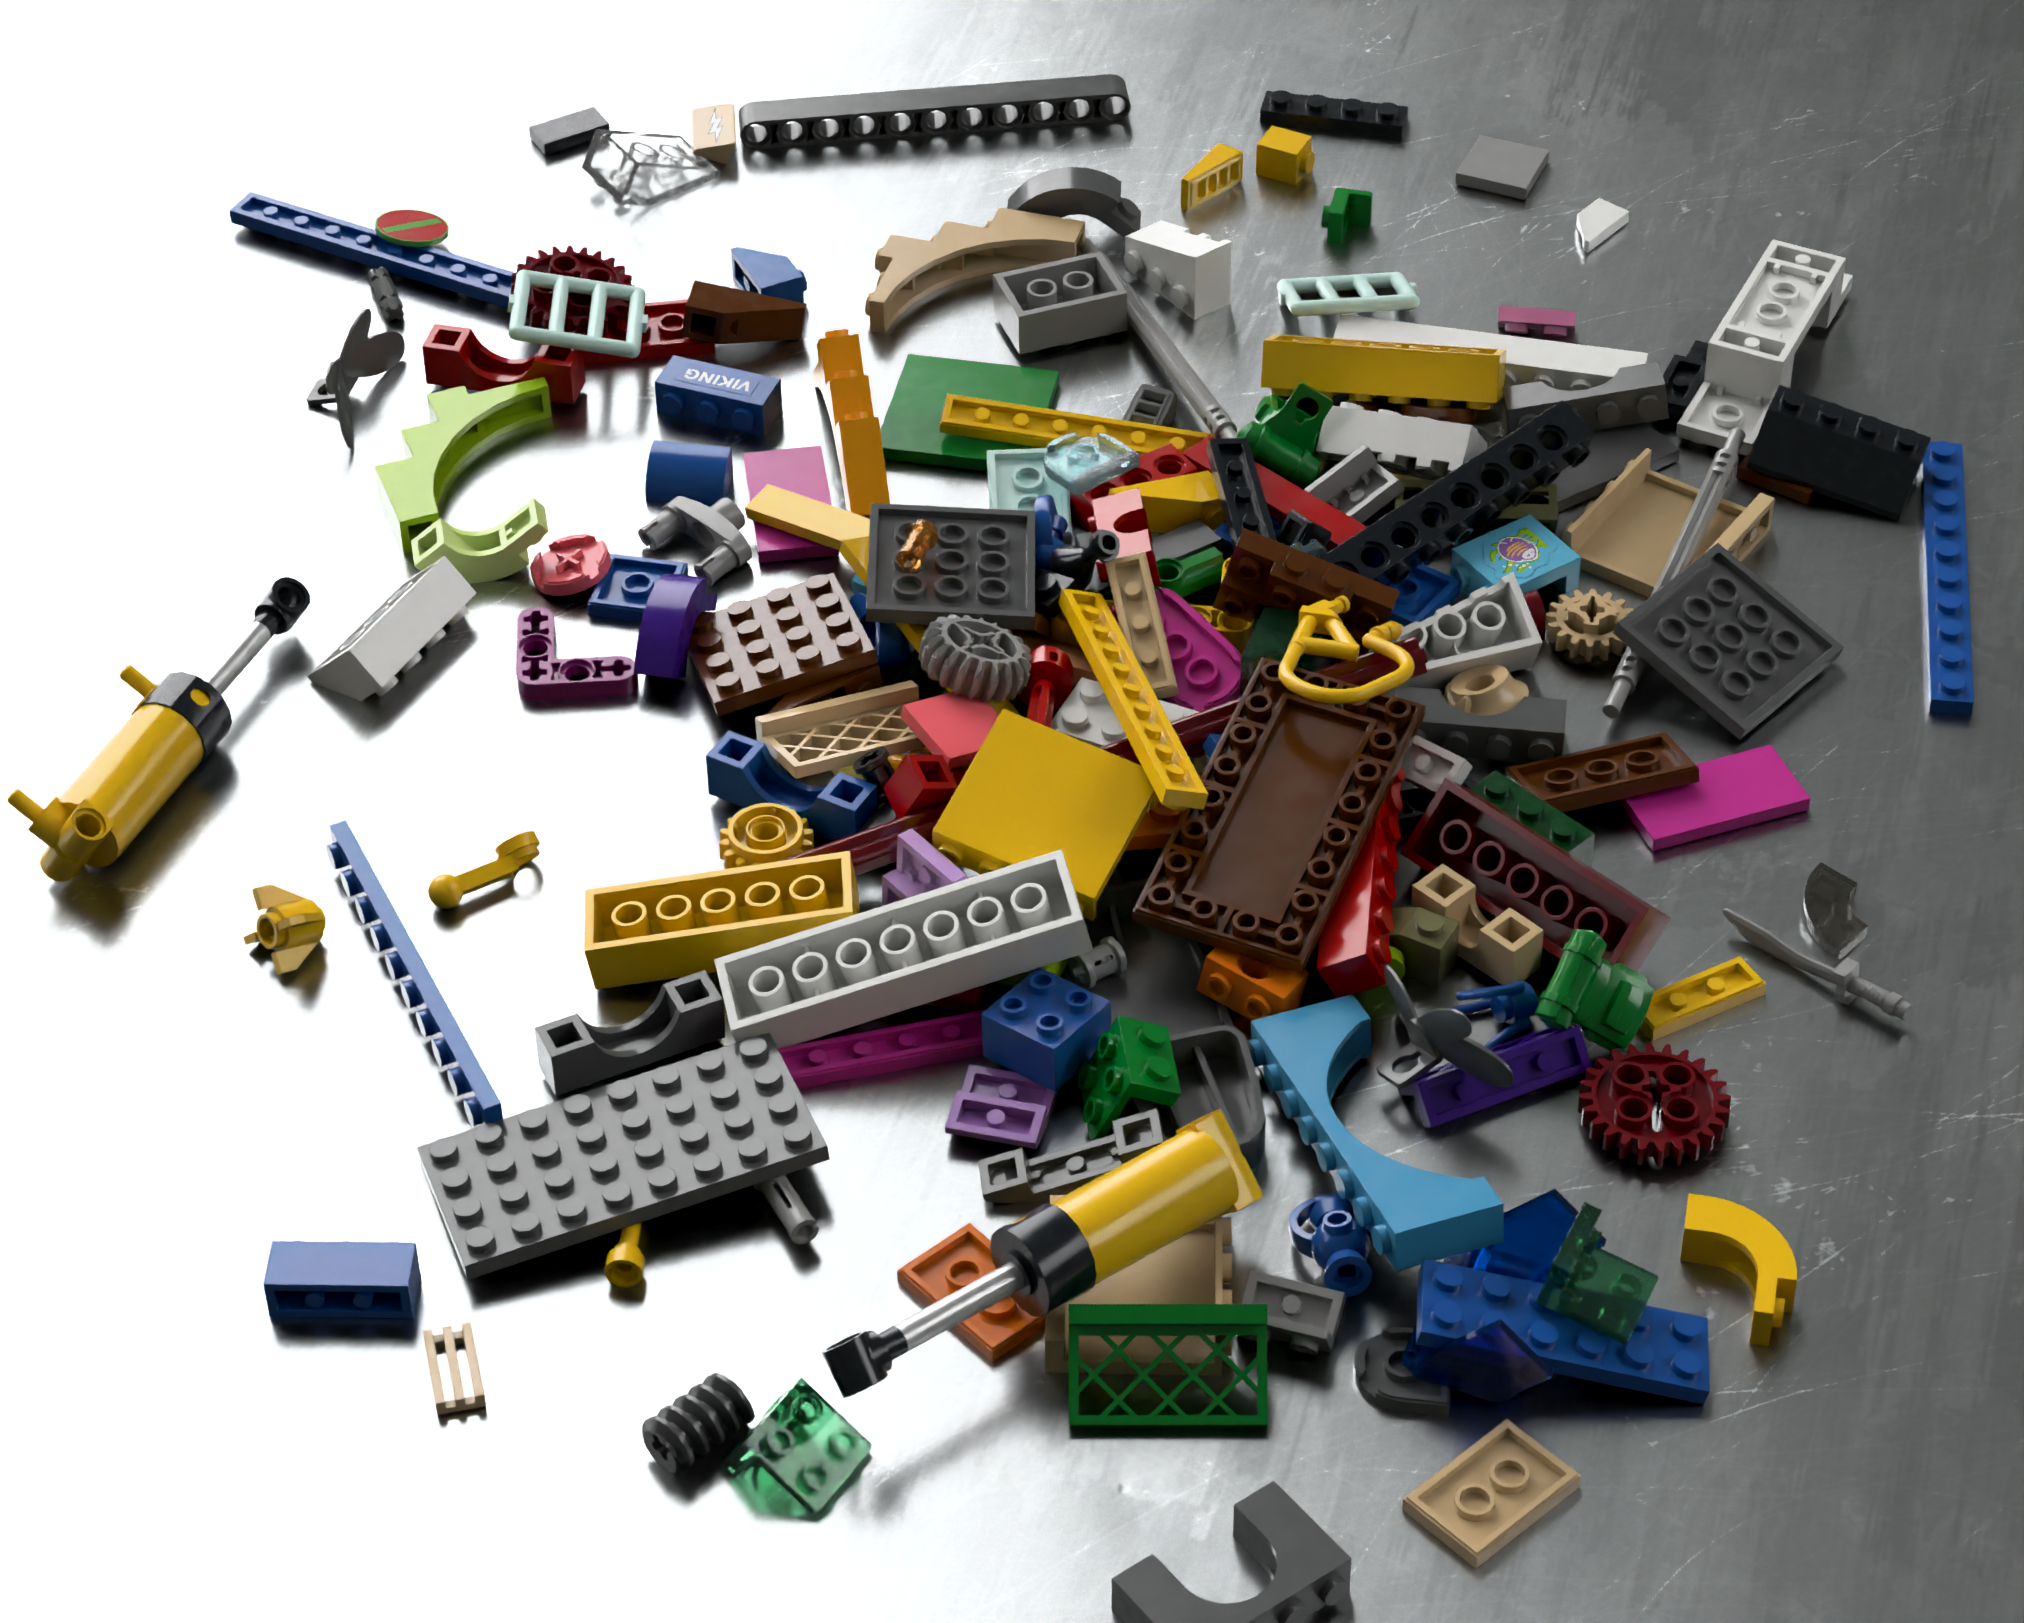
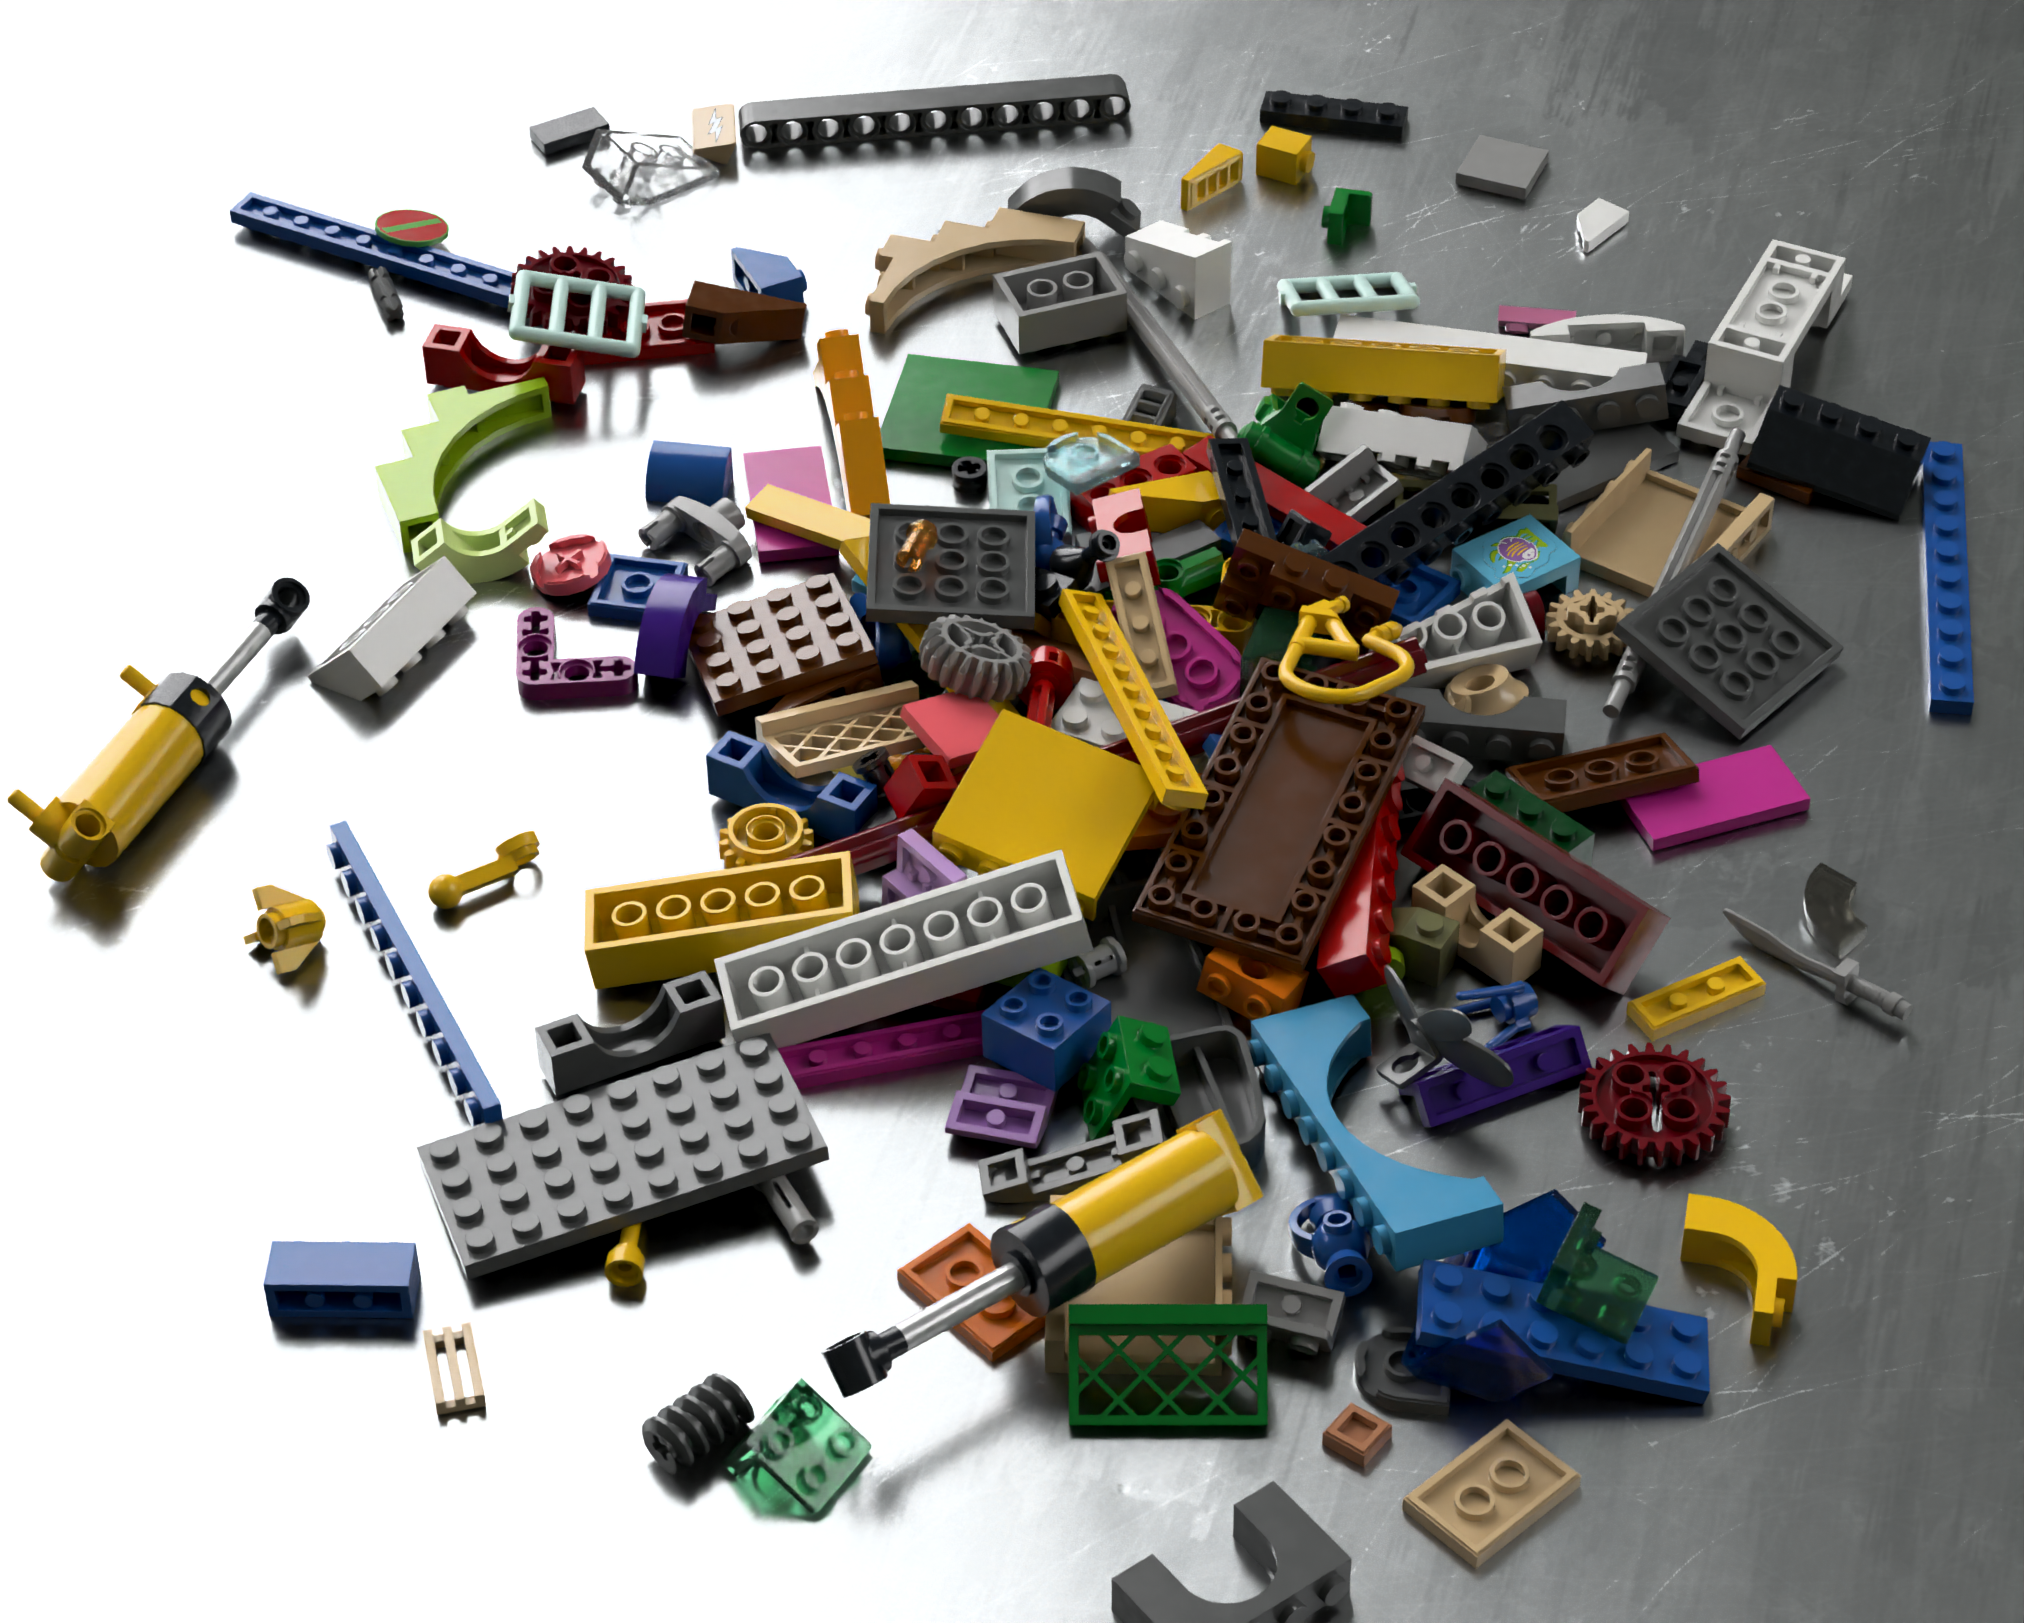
(359, 358): dark grey piece -> none
(718, 395): blue brick -> none
(969, 475): none -> black bush
(1357, 1434): none -> nougat tile
(1592, 993): green piece -> none
(1617, 331): none -> white slope

